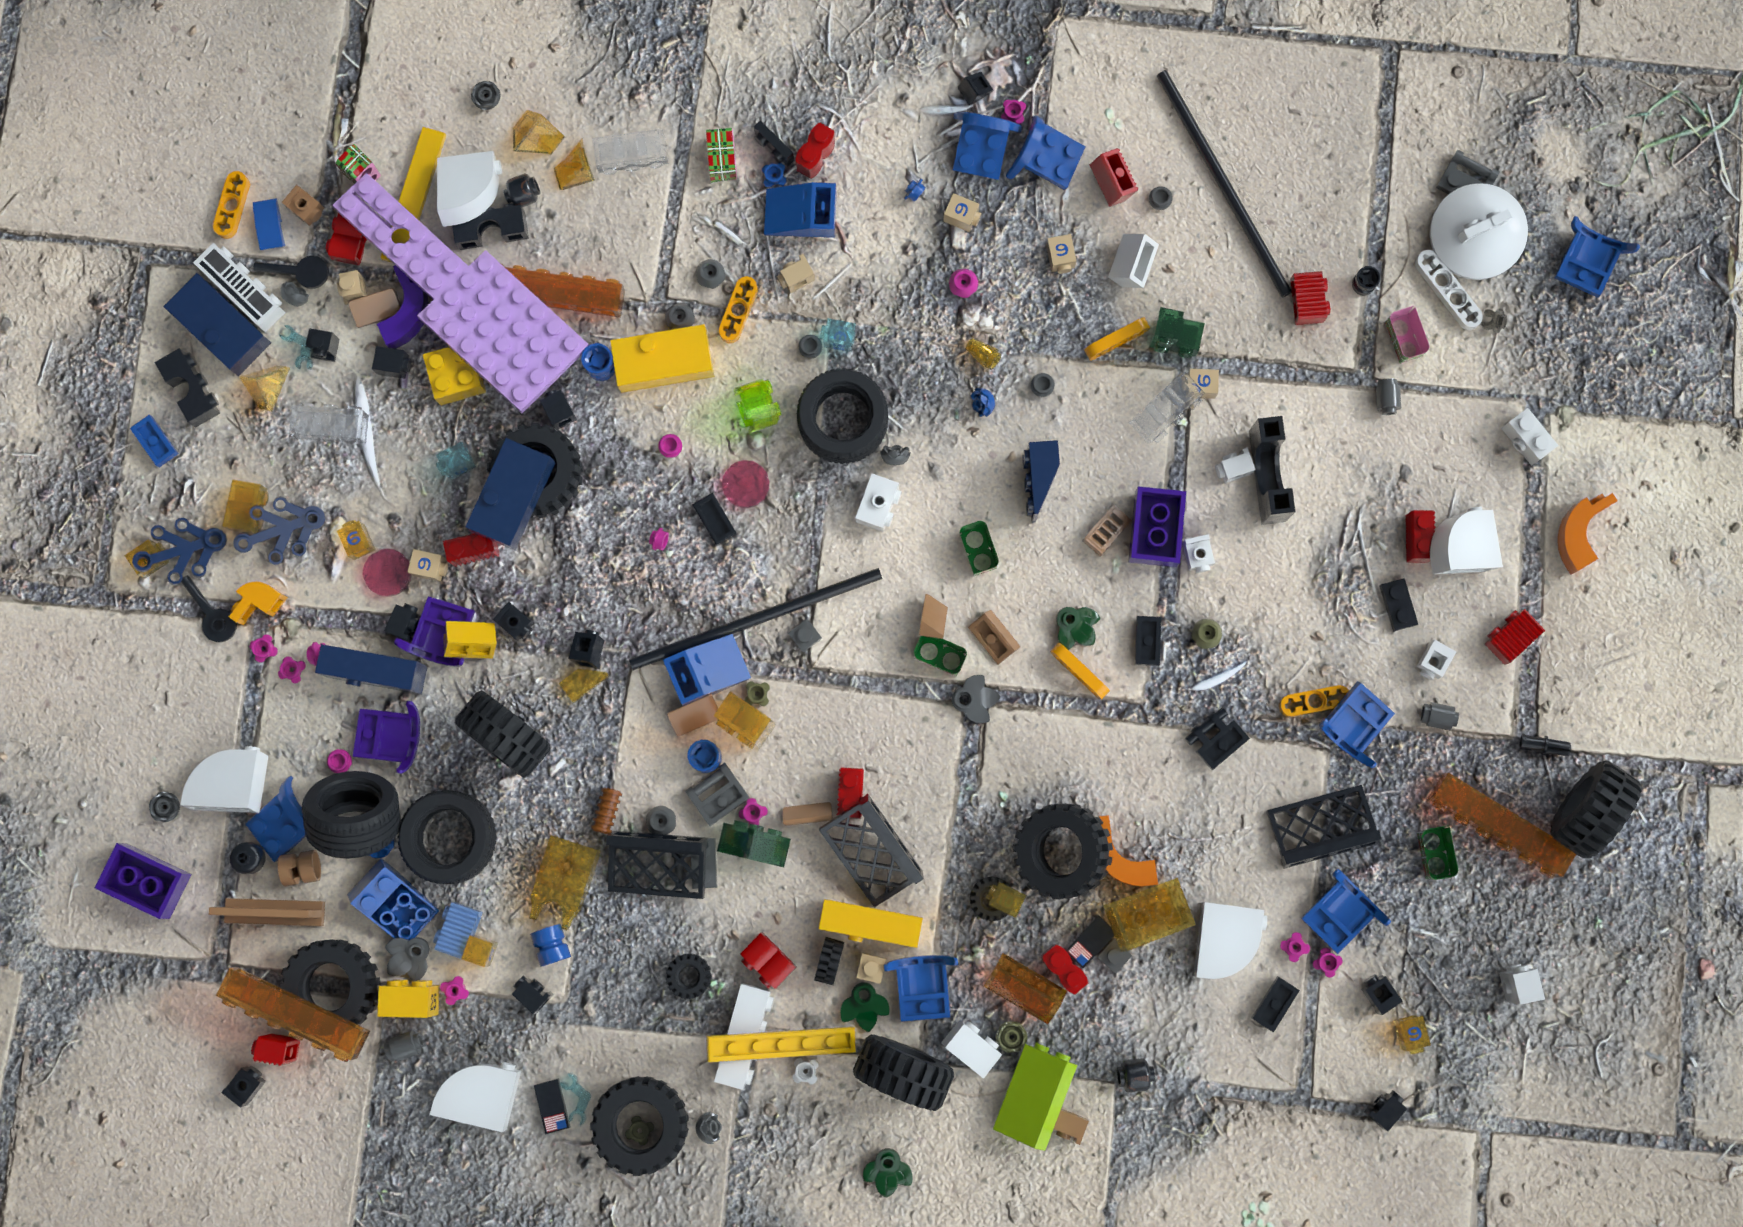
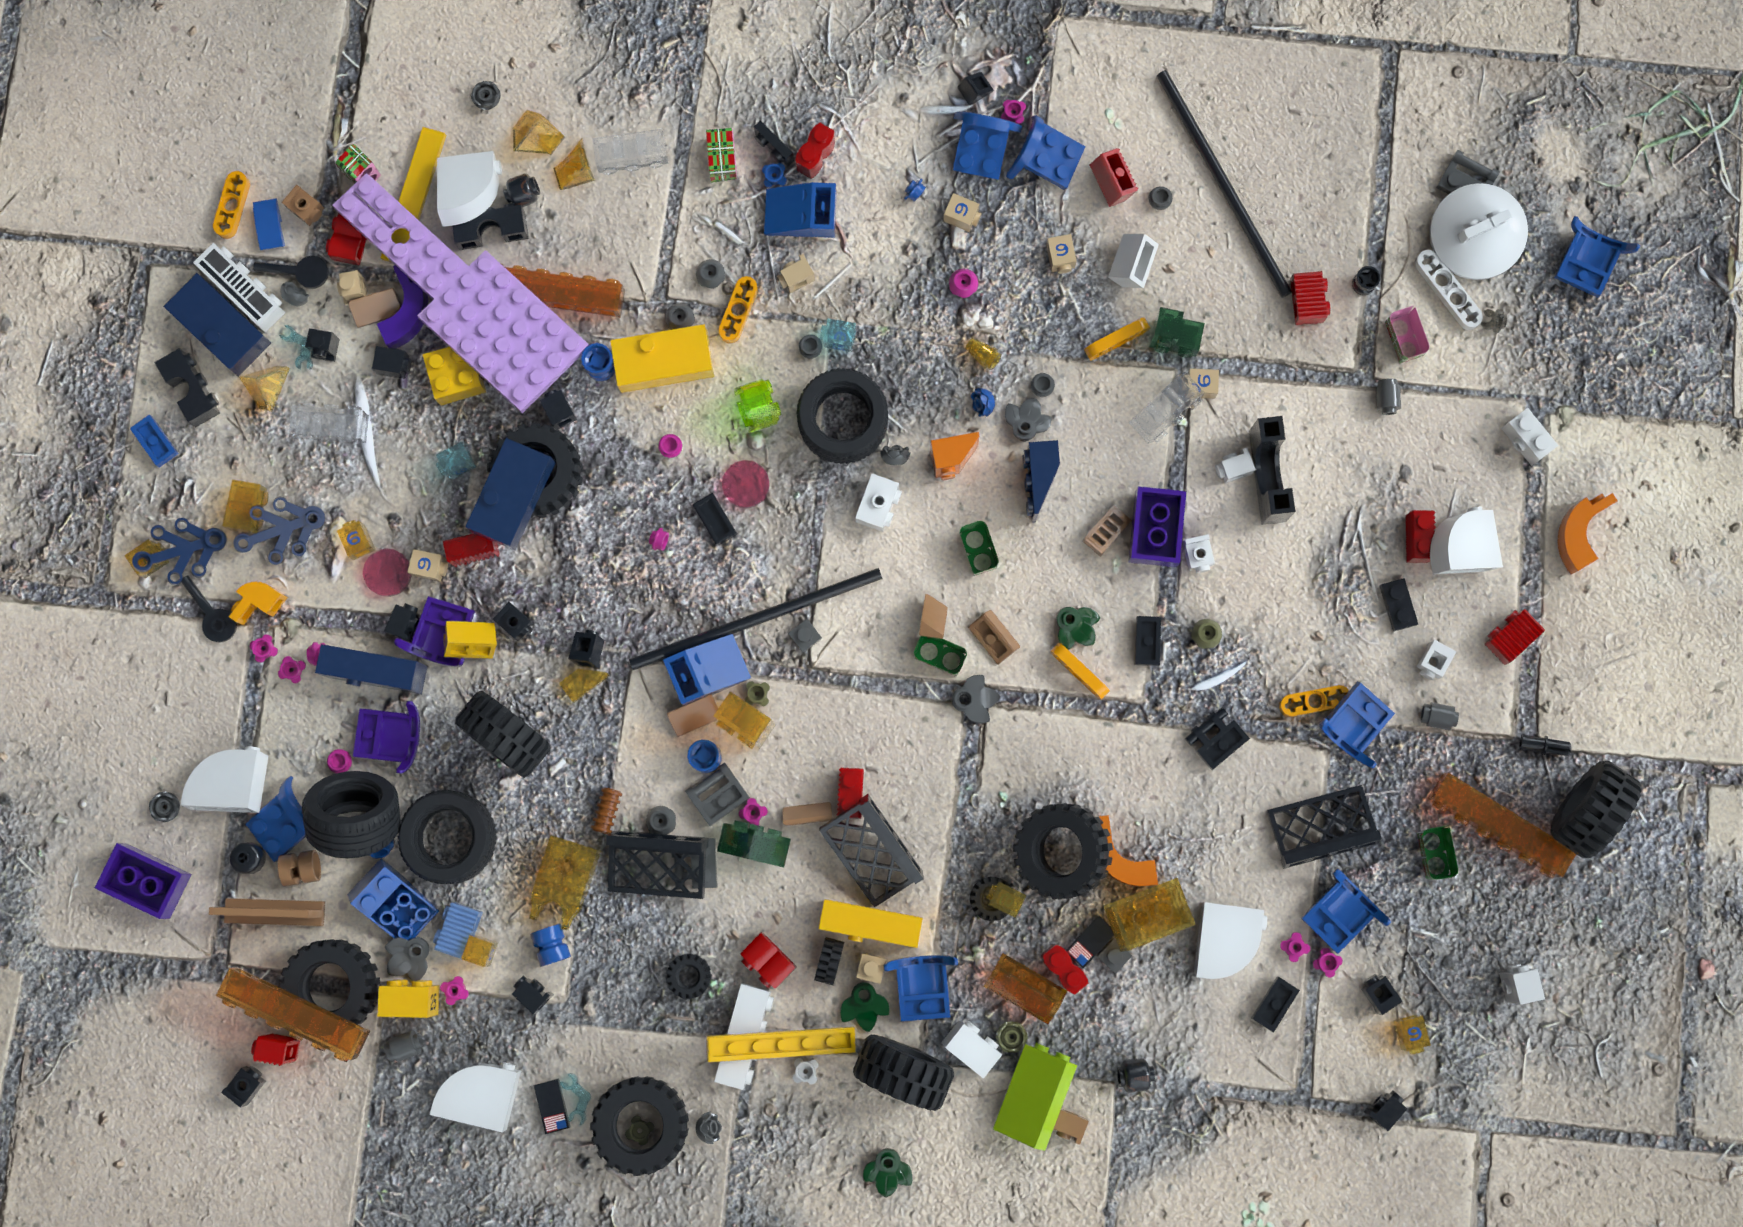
(952, 454): none -> orange slope
(1027, 416): none -> dark grey plate

